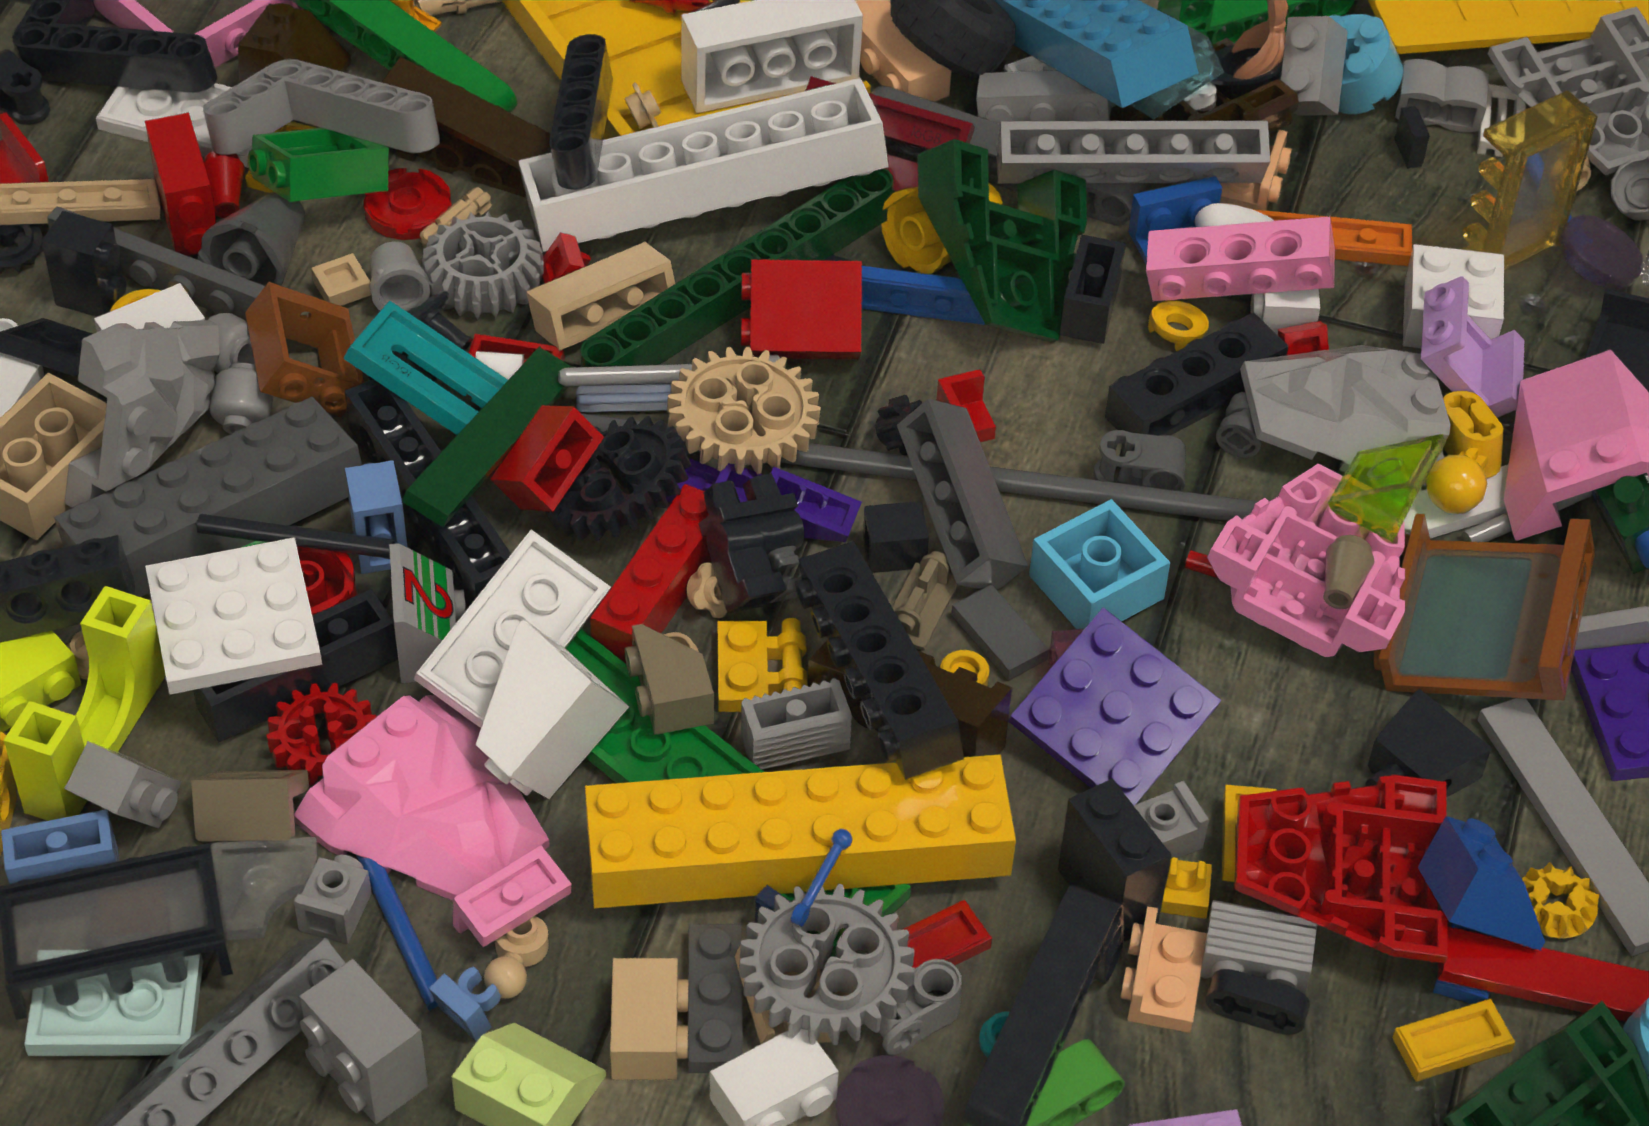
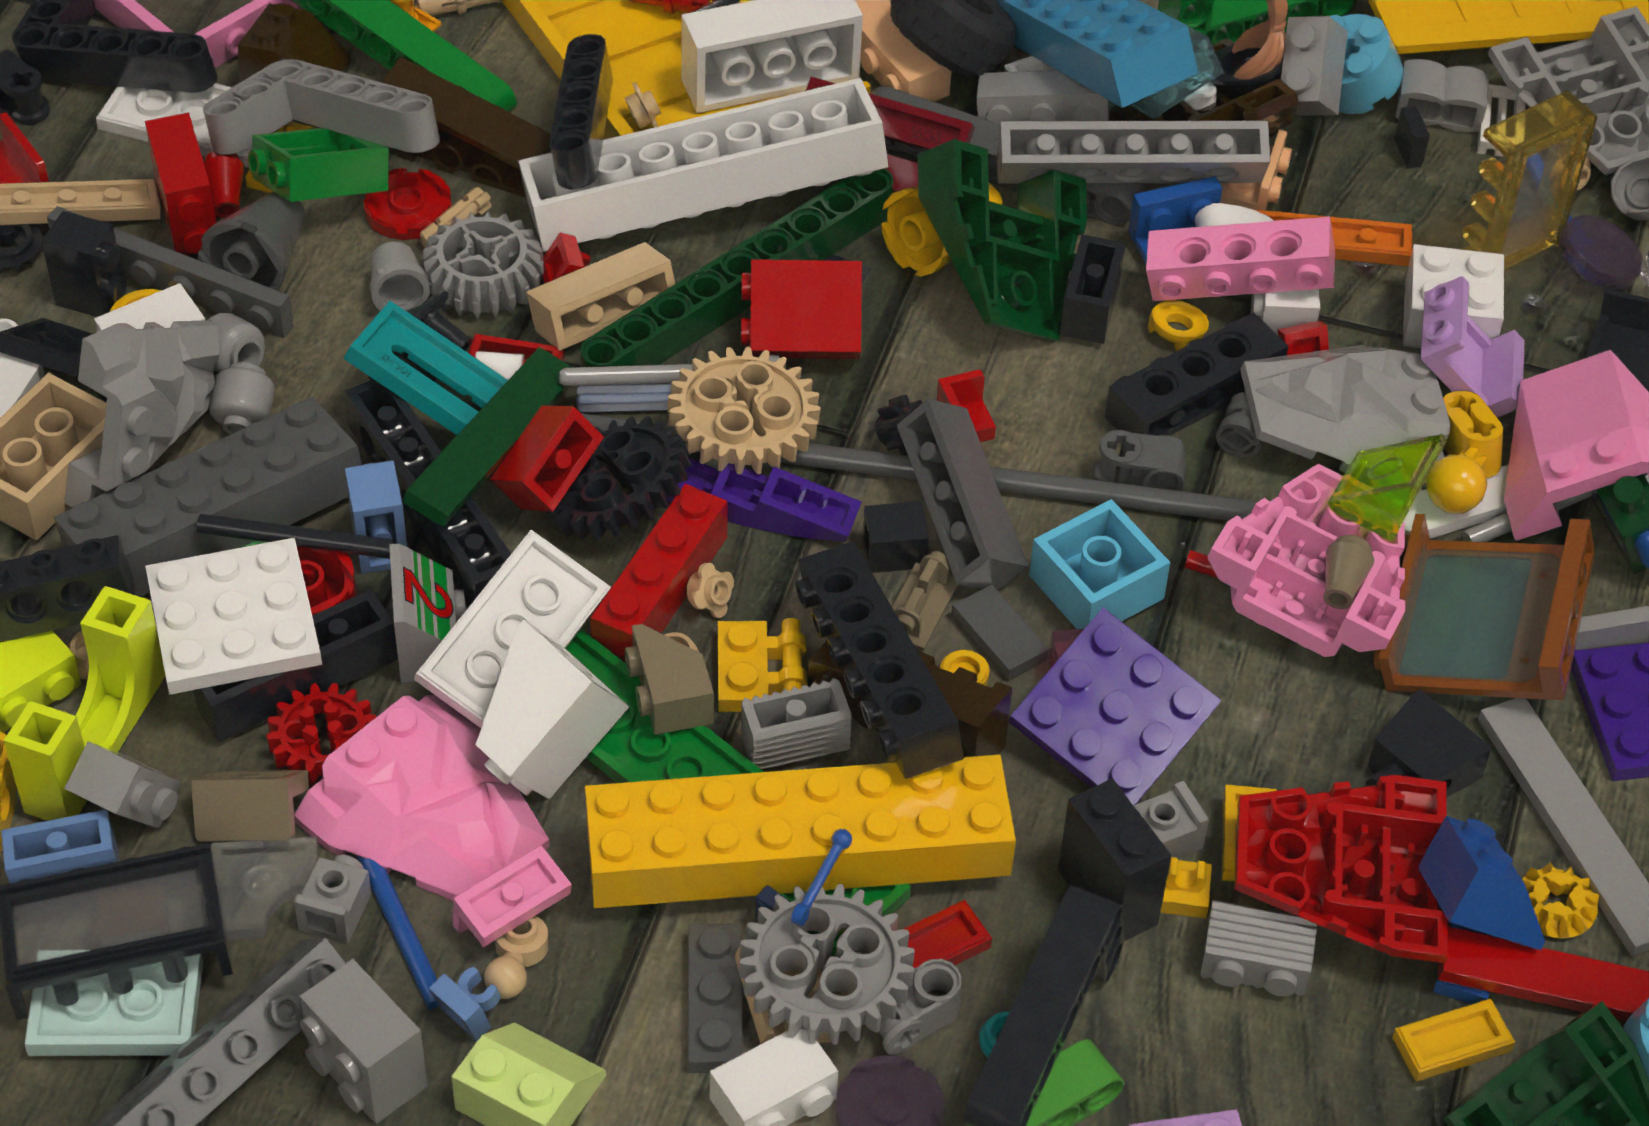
(327, 326): dark orange window -> none
(341, 280): tan plate -> none
(646, 1019): tan brick -> none
(749, 535): black hips -> none
(917, 295): blue tile -> none
(1166, 974): light nougat bracket -> none
(1257, 1002): black beam -> none

